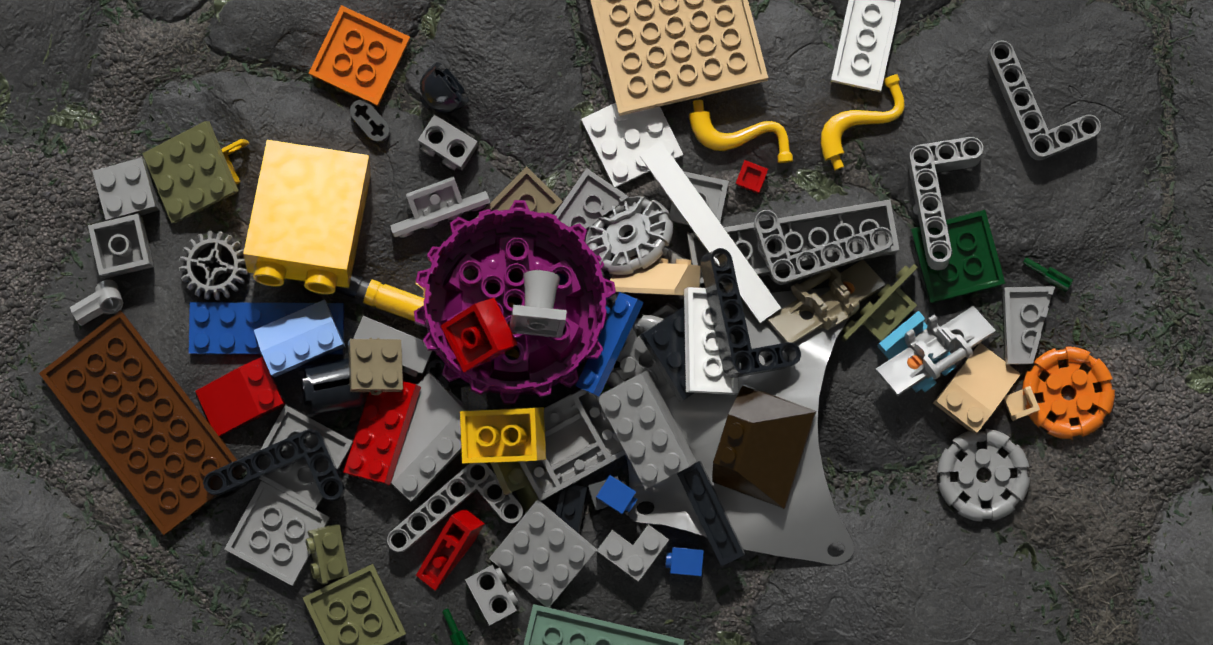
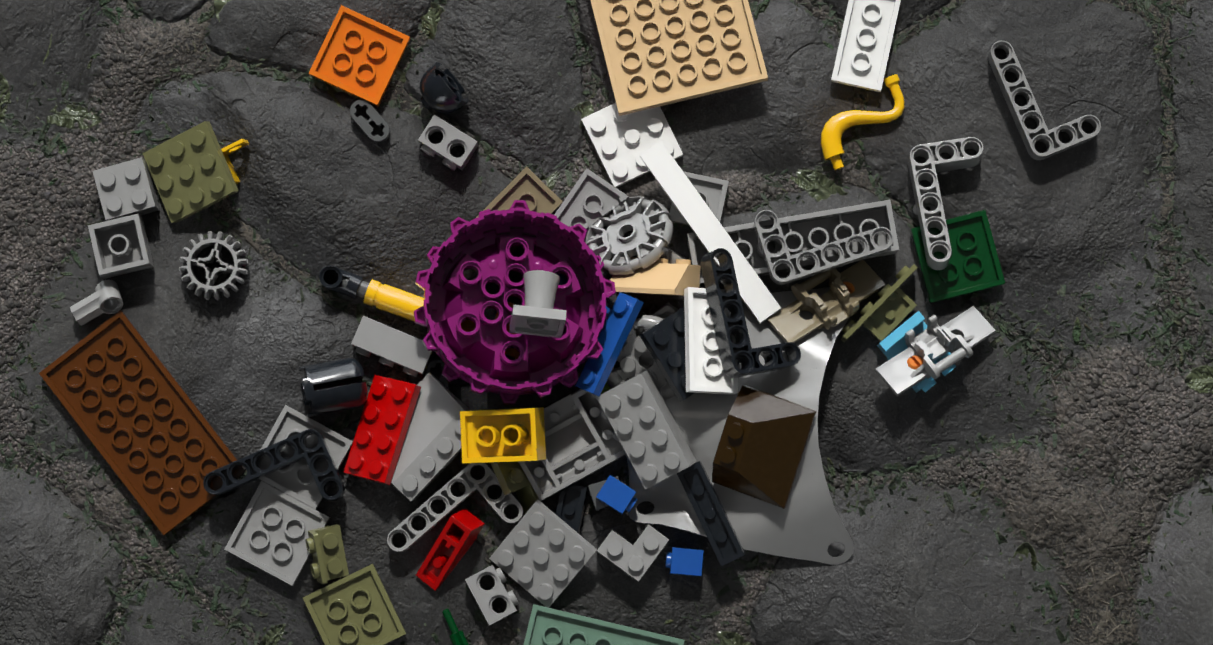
(231, 326): blue plate -> none
(240, 397): red slope -> none
(299, 338): light blue slope -> none
(307, 216): yellow brick -> none
(375, 365): dark tan plate -> none
(435, 204): light grey bracket -> none
(478, 334): red slope -> none
(718, 141): yellow animal -> none
(751, 176): red plate -> none
(977, 389): tan slope -> none
(999, 475): light grey plate -> none
(1016, 403): tan panel -> none
(1023, 321): light grey wing -> none
(1050, 275): dark green axle -> none
(1082, 385): orange plate -> none

